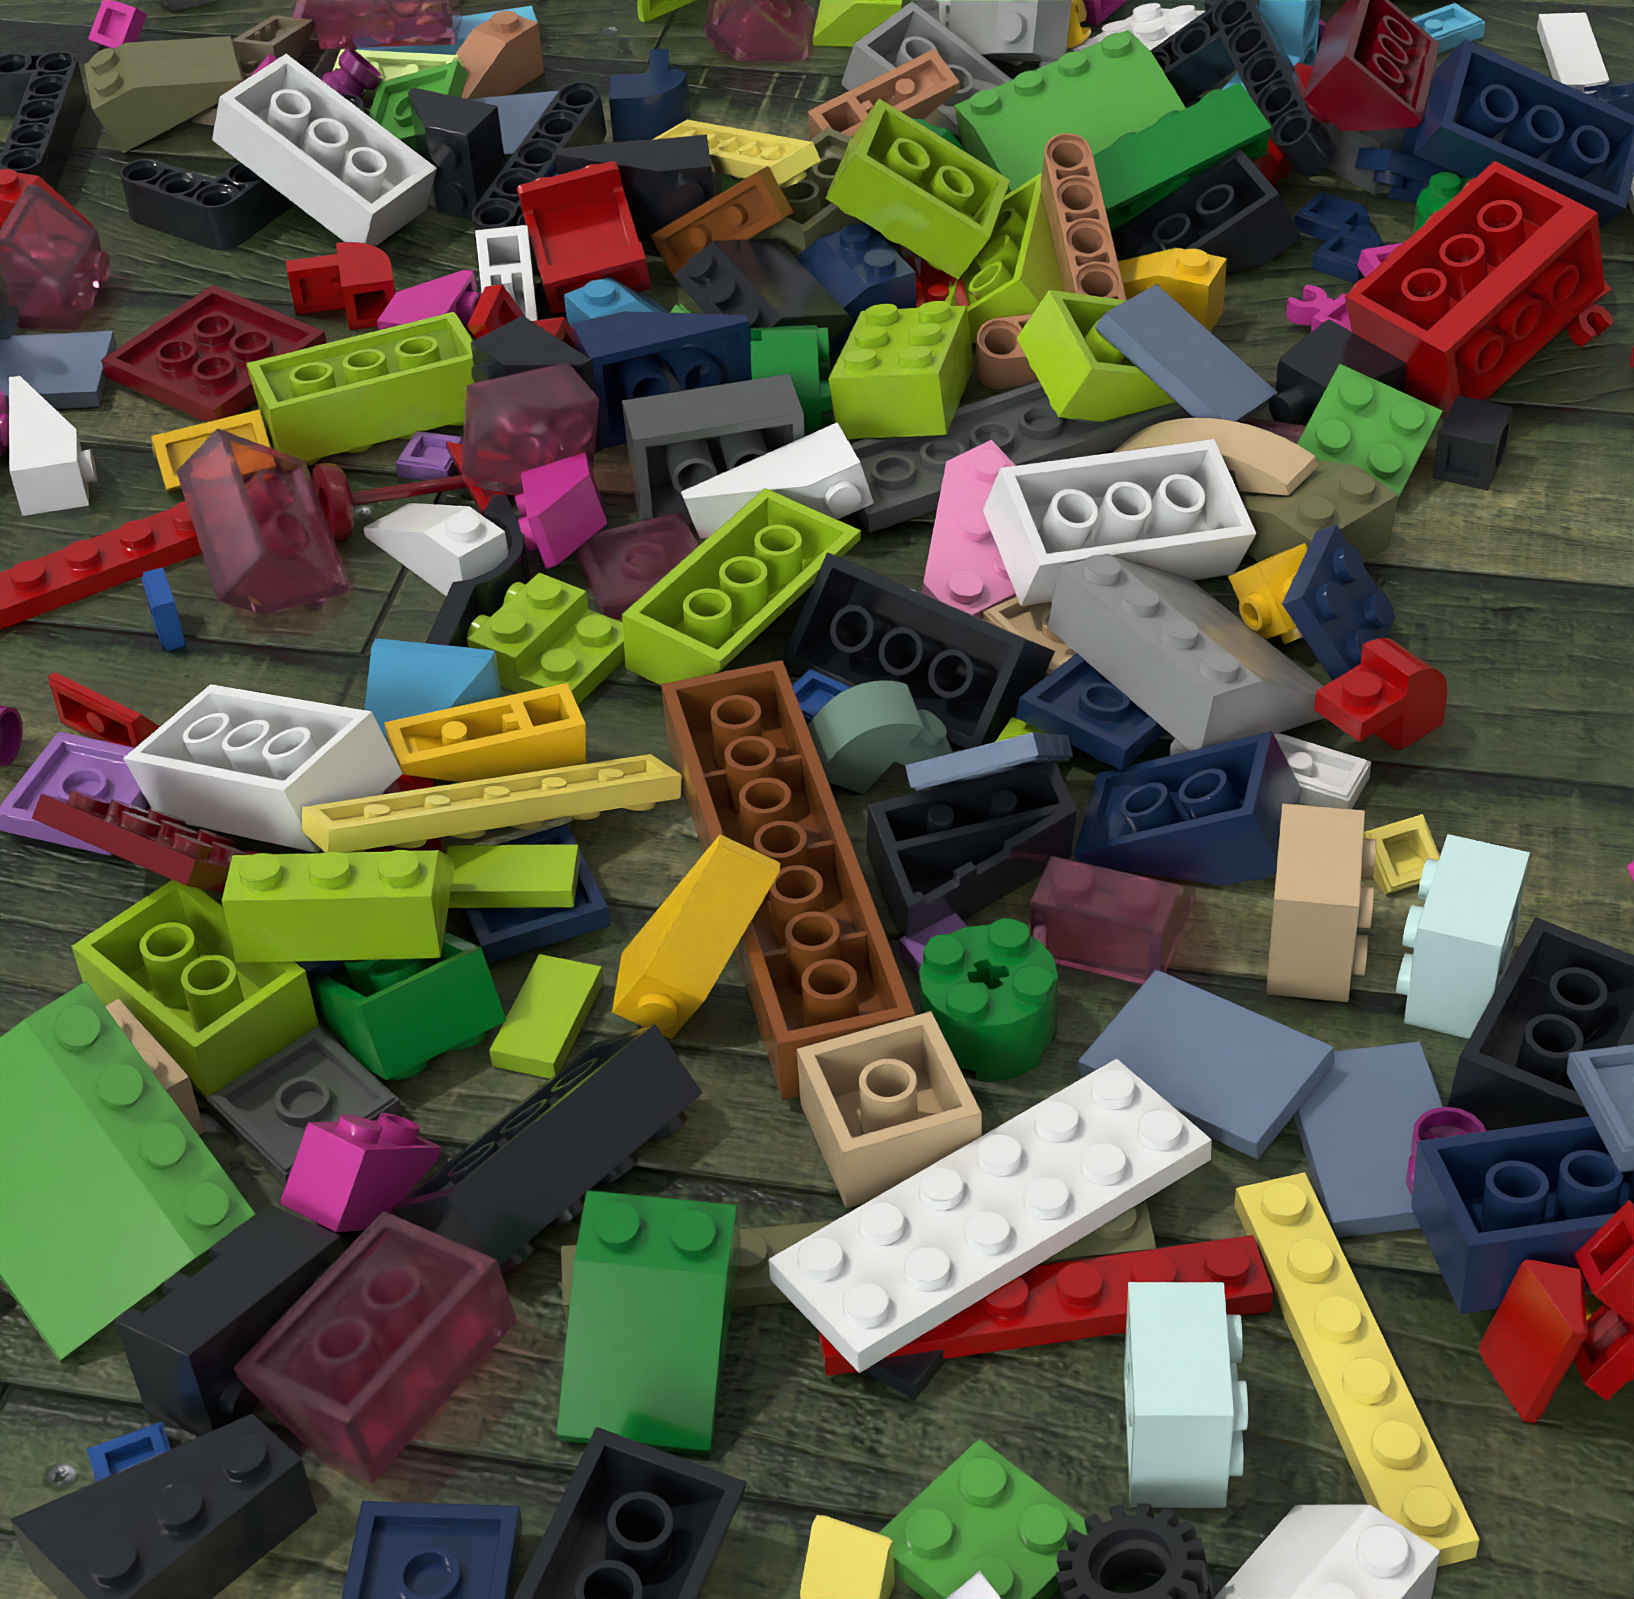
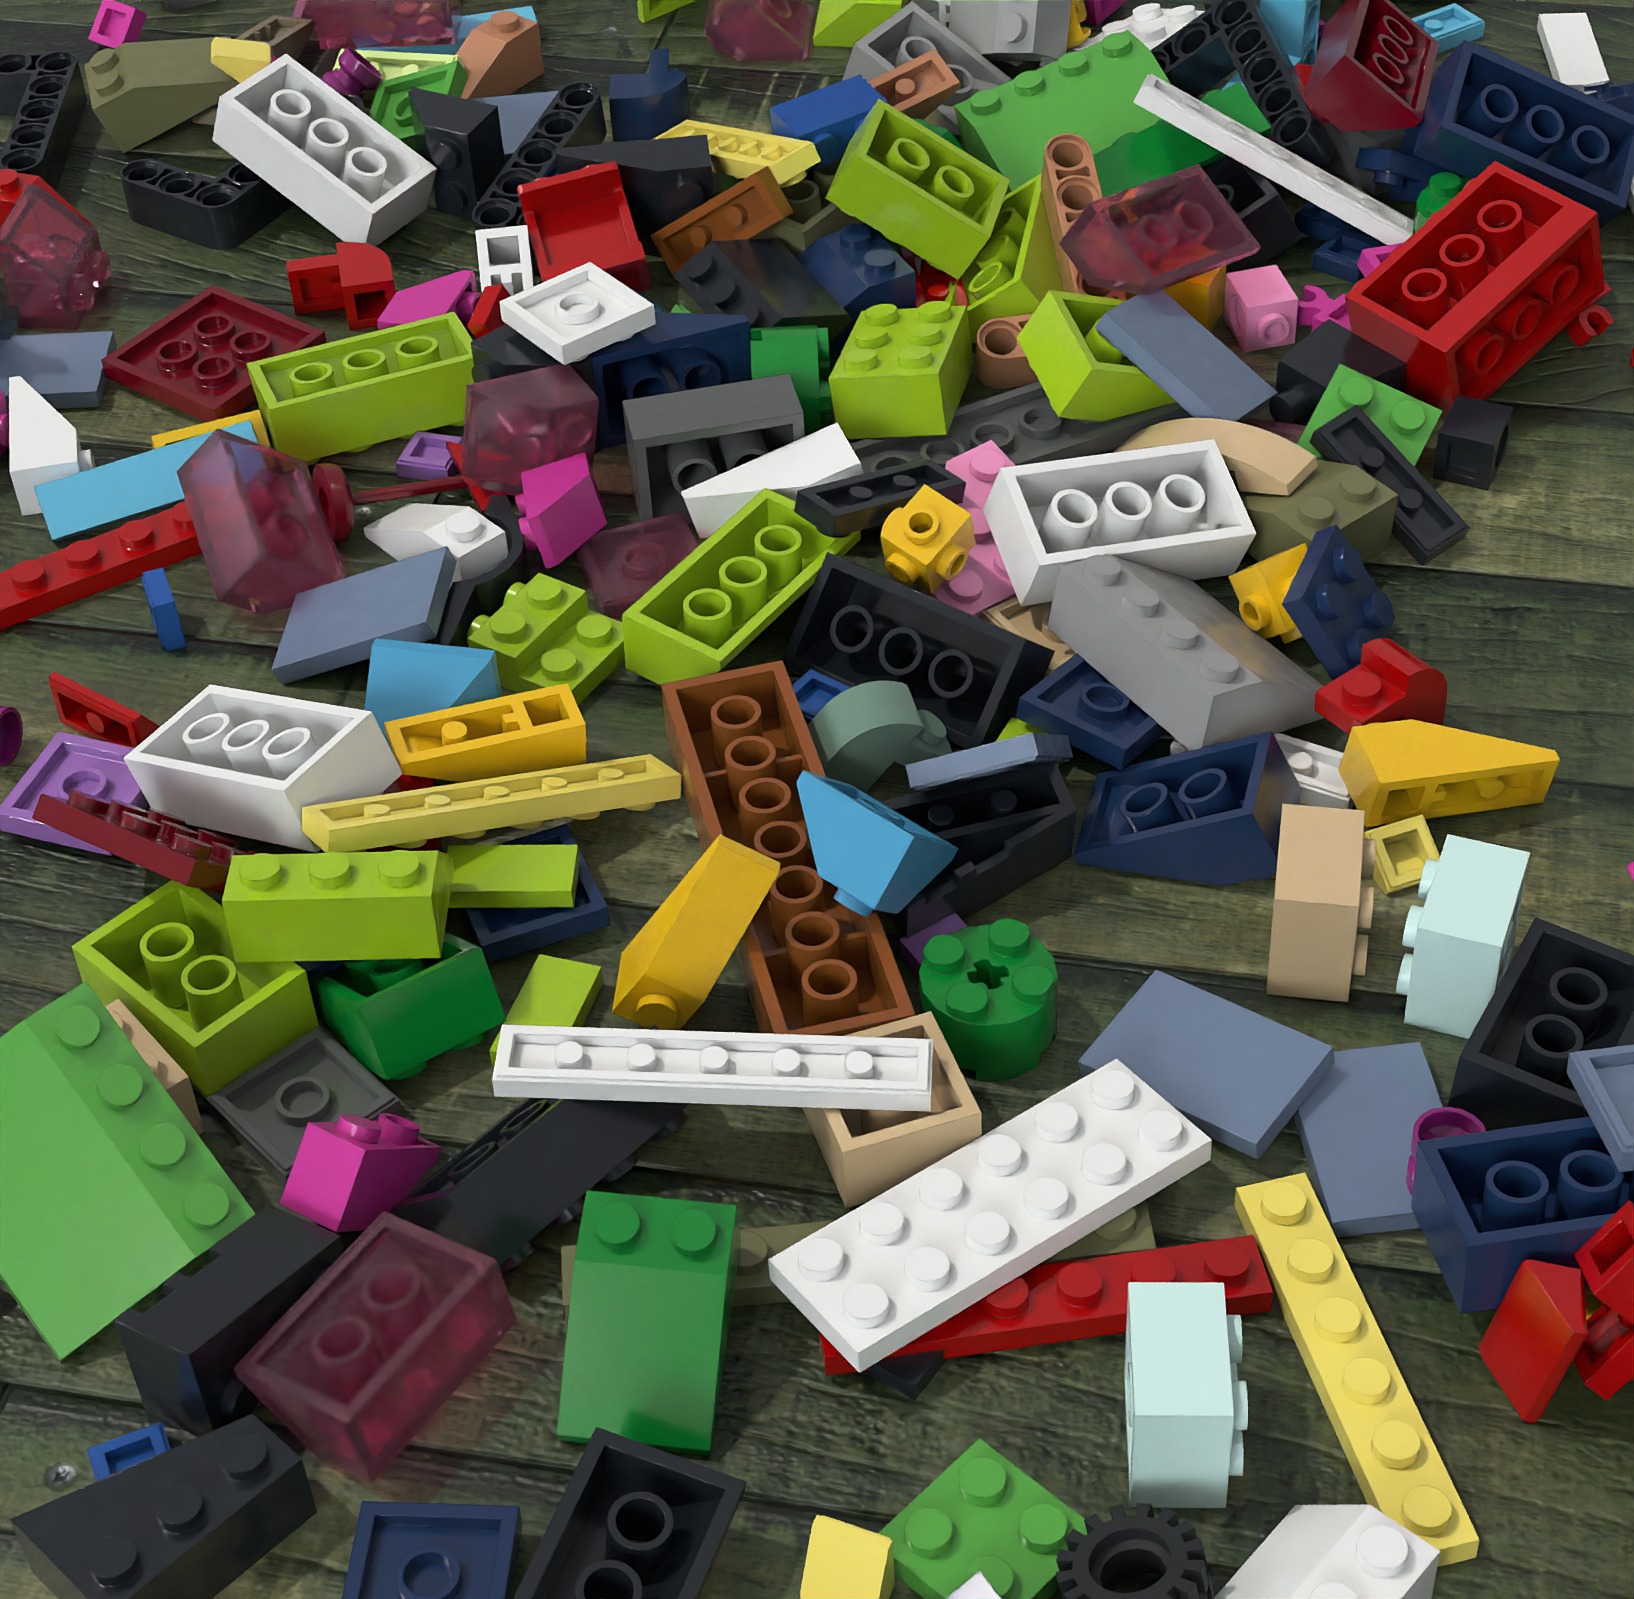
(120, 488): none -> medium azure tile
(240, 57): none -> light yellow slope
(342, 618): none -> sand blue tile
(577, 313): none -> white plate
(714, 1067): none -> white tile
(826, 117): none -> blue brick
(868, 847): none -> dark azure slope
(870, 497): none -> black plate
(927, 540): none -> yellow brick
(1108, 918): clear pink slope -> none
(1157, 234): none -> clear pink slope
(1260, 308): none -> bright pink brick
(1273, 161): none -> white tile
(1422, 517): none -> black tile
(1439, 771): none -> yellow slope

